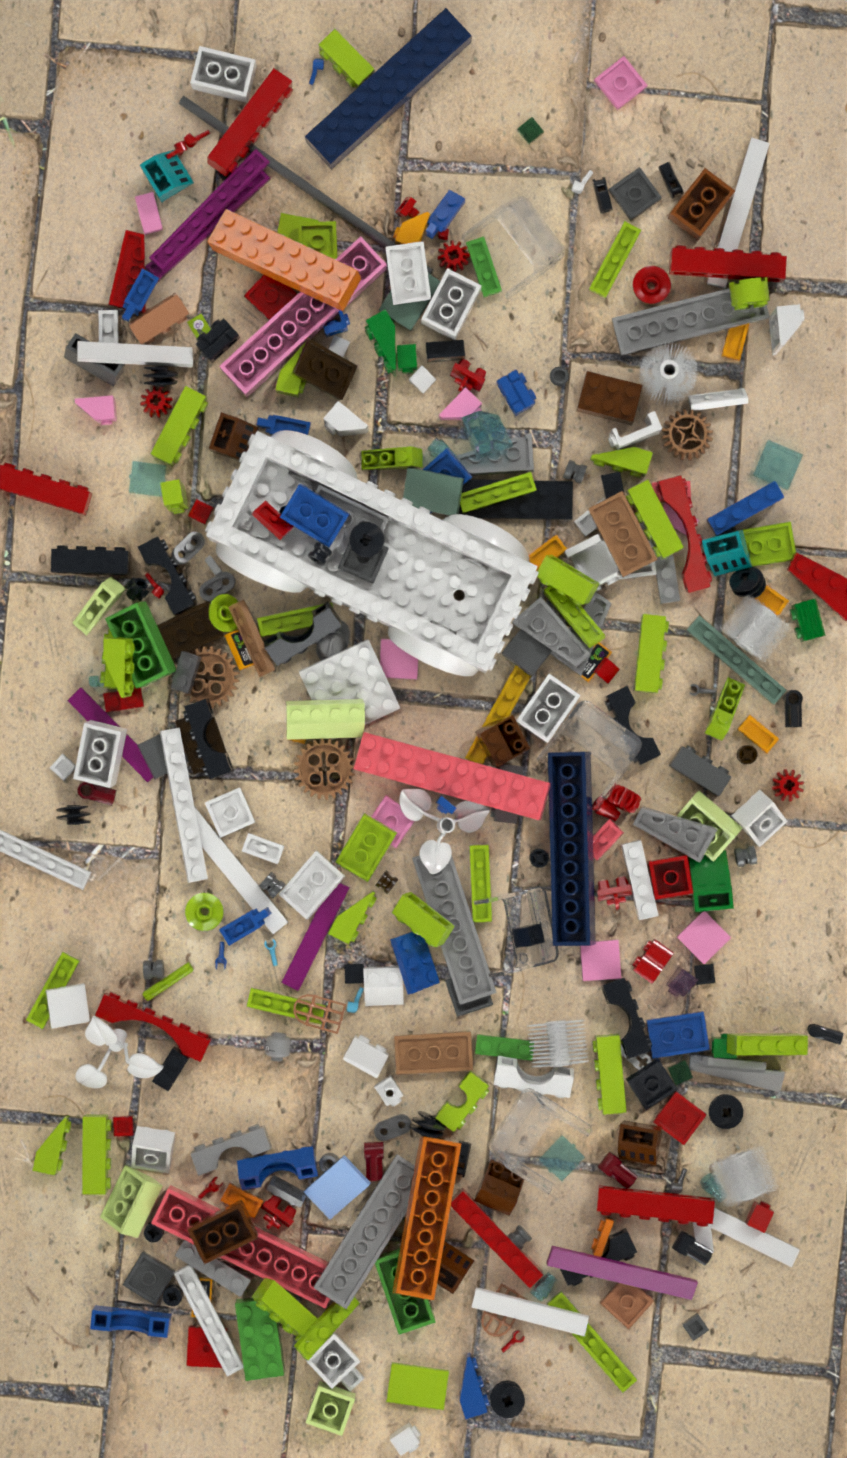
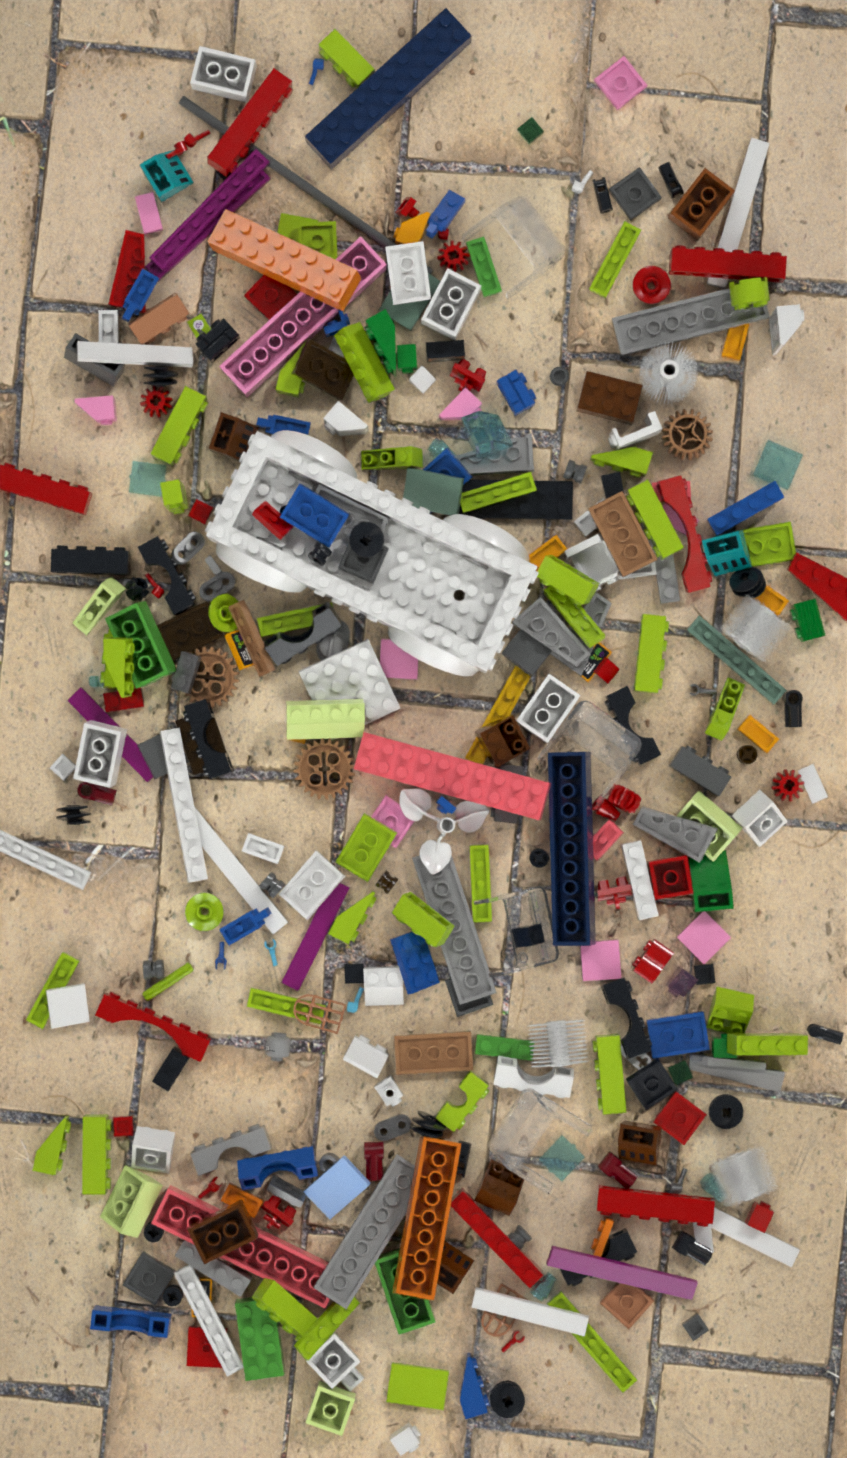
(100, 1034): white plant -> none
(230, 812): white plate -> none
(364, 362): none -> lime brick
(718, 399): white tile -> none
(730, 1011): none -> lime slope
(745, 856): dark grey wheel -> none
(812, 783): none -> white sticker

